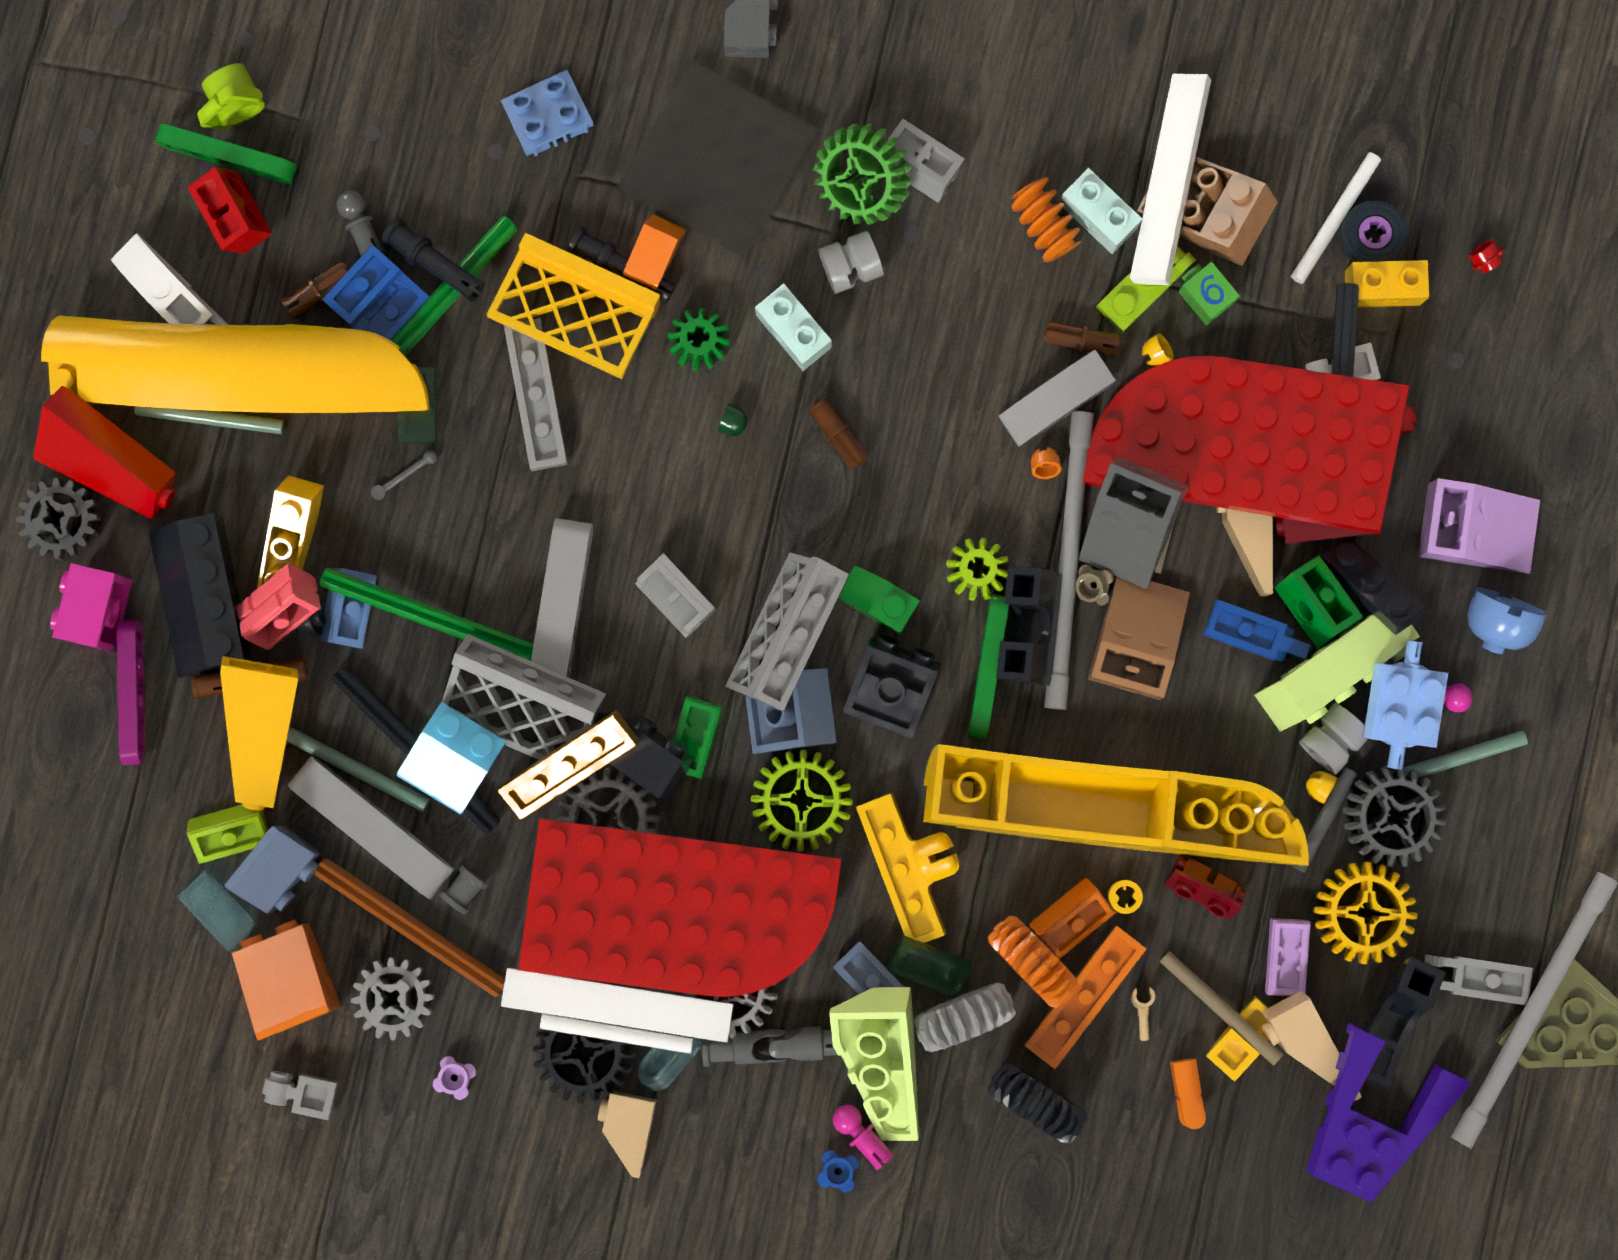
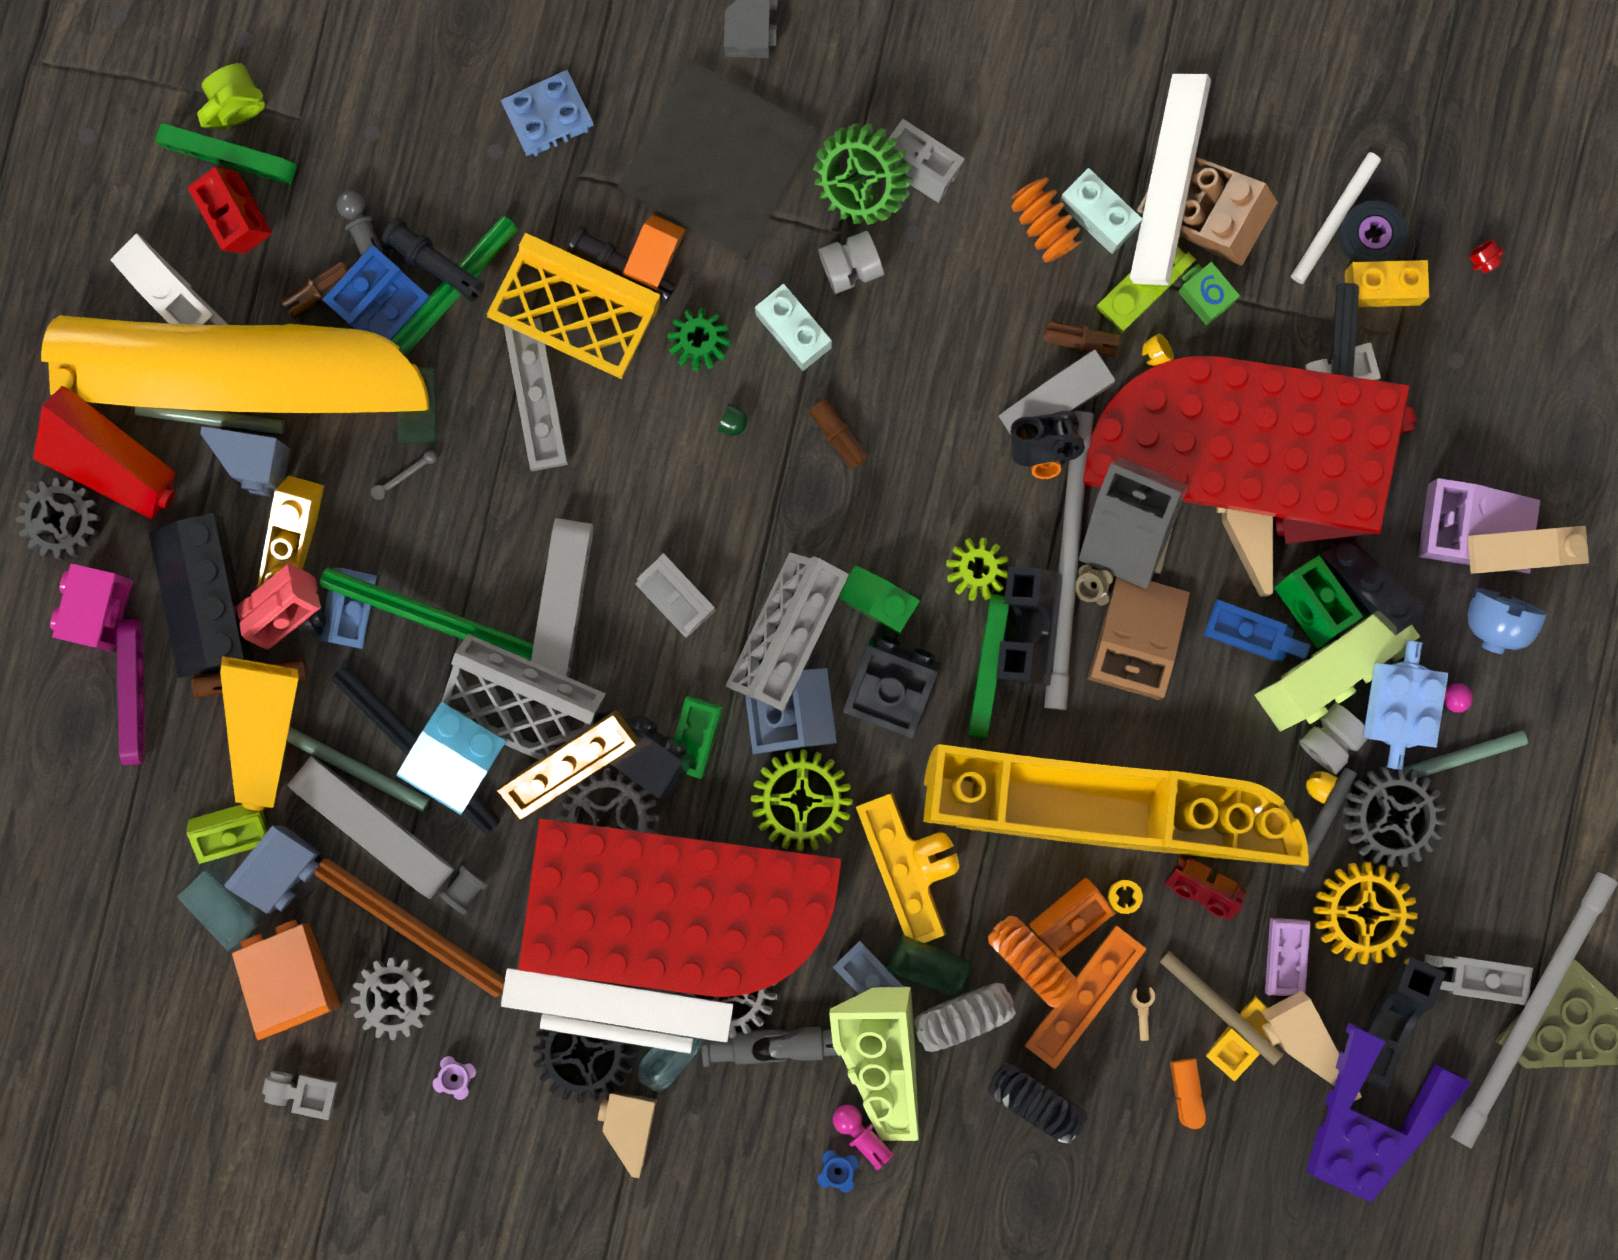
(249, 458): none -> sand blue slope
(1042, 439): none -> black piece
(1528, 549): none -> tan slope

